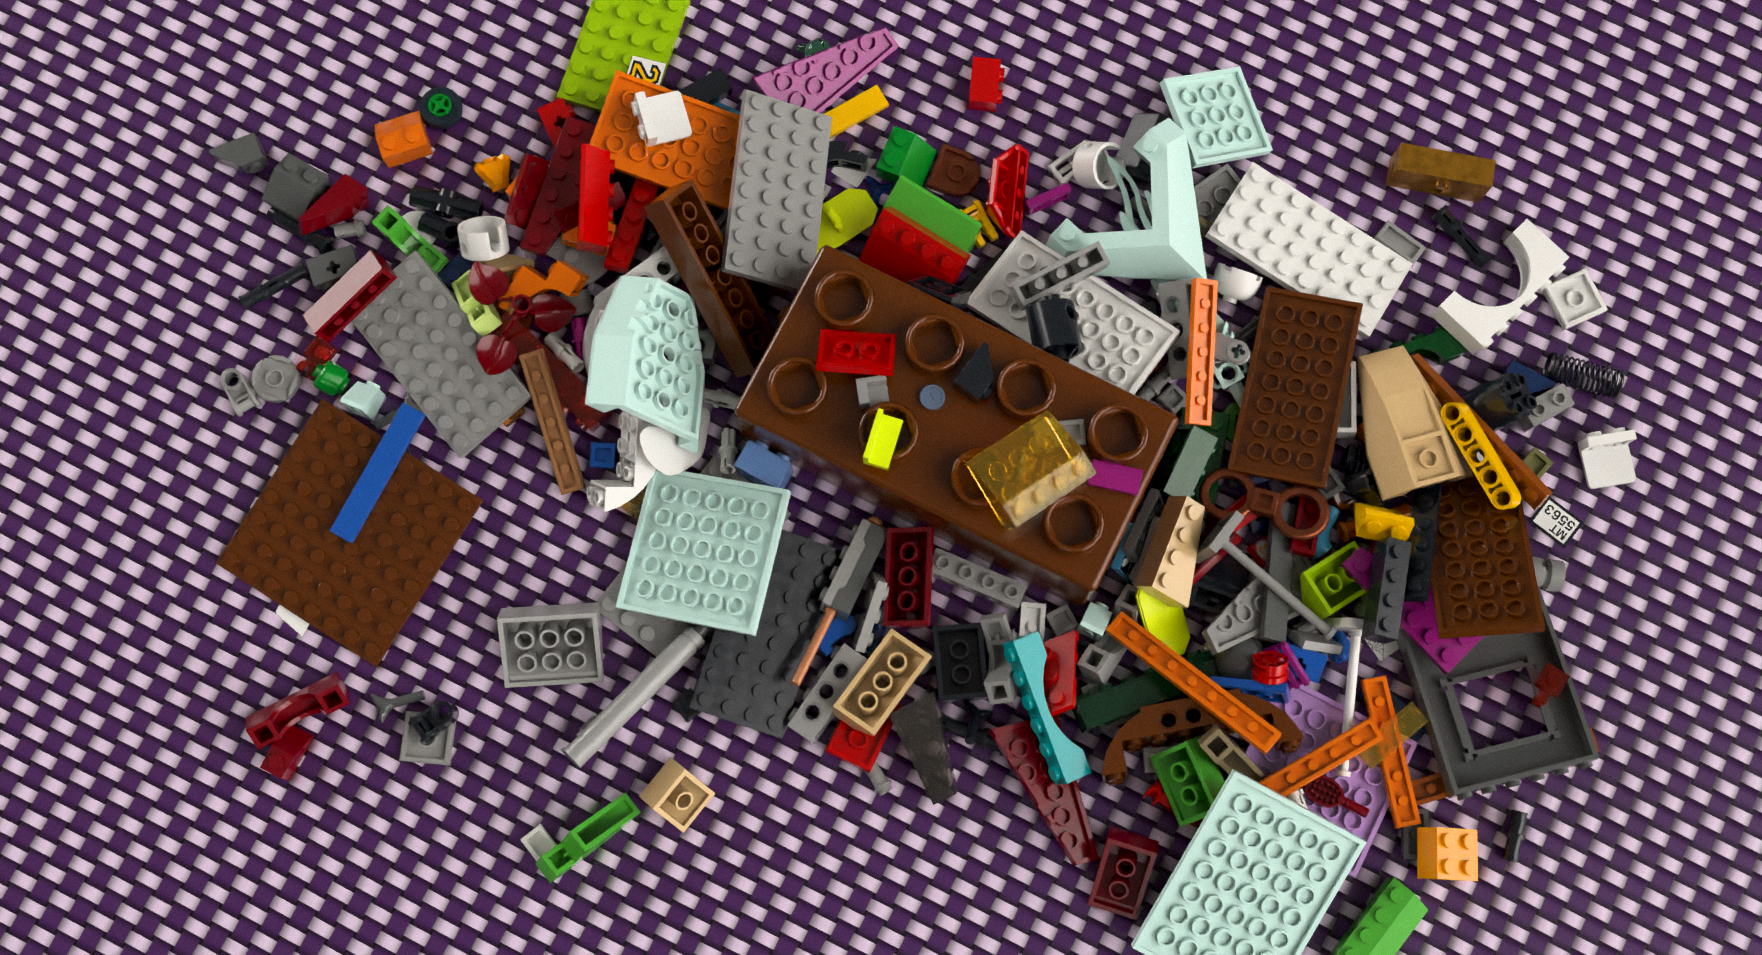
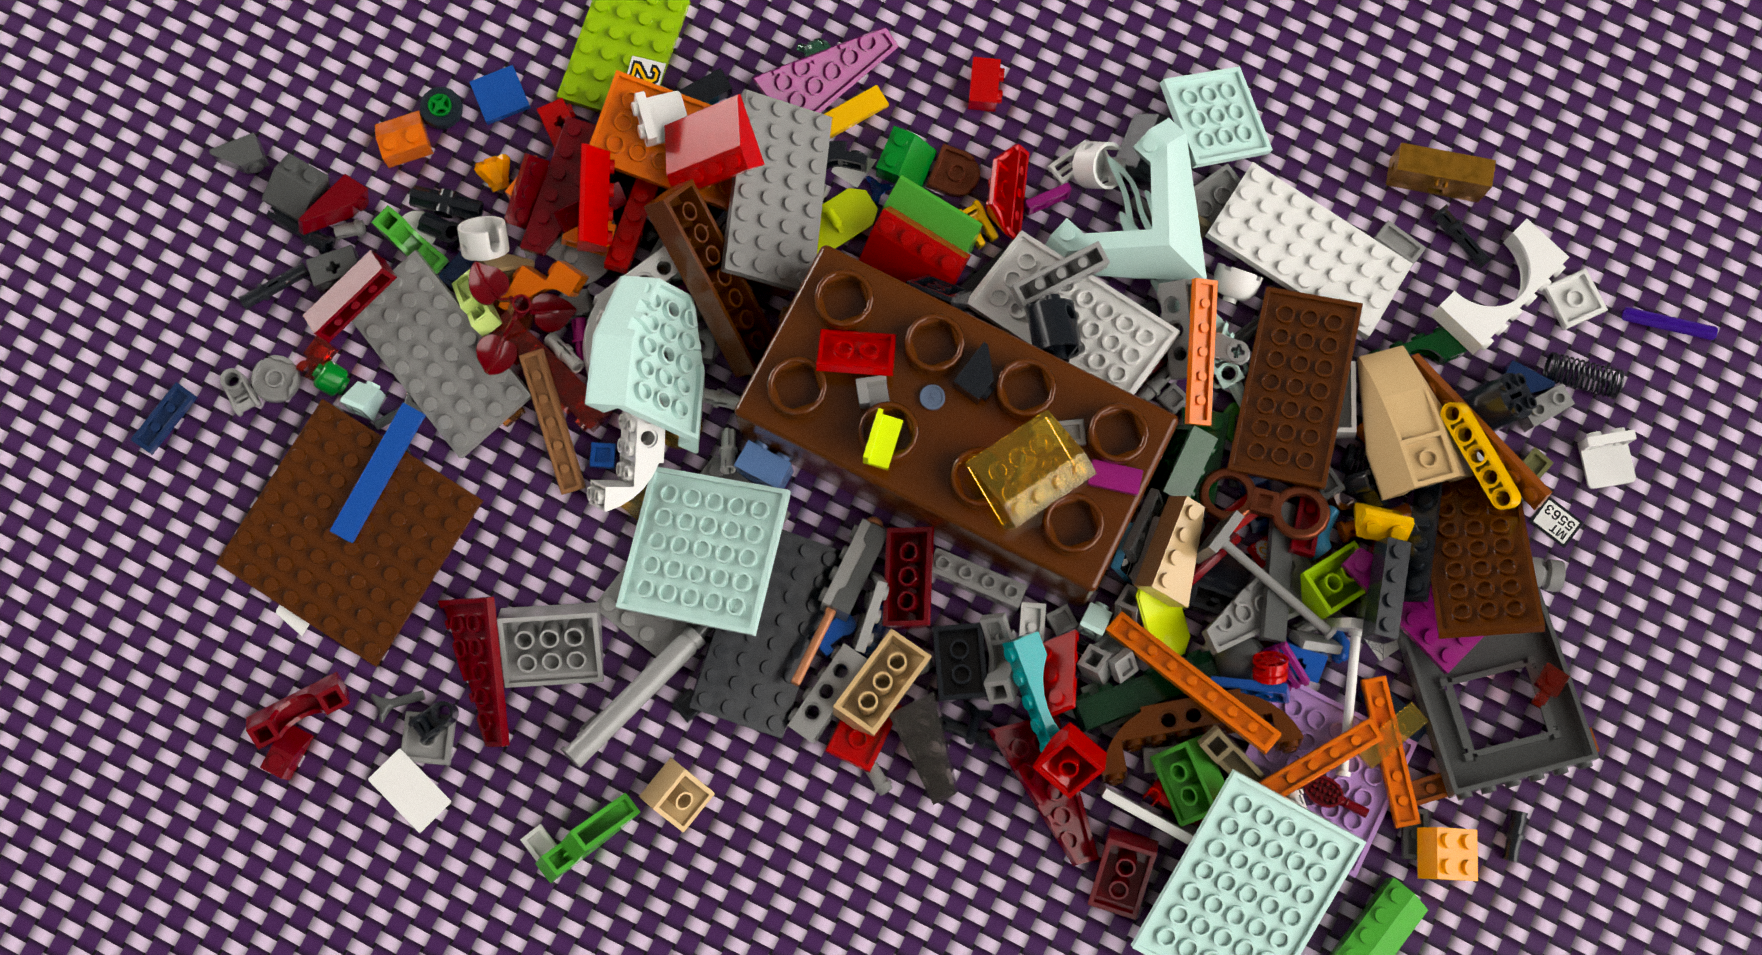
(164, 418): none -> dark blue plate
(409, 790): none -> white sticker
(479, 660): none -> dark red wing
(500, 94): none -> blue tile
(663, 450): white sticker -> none
(711, 145): none -> slope
(1070, 760): none -> red slope
(1123, 665): none -> light grey plate
(1146, 814): none -> white tile
(1669, 323): none -> dark purple axle

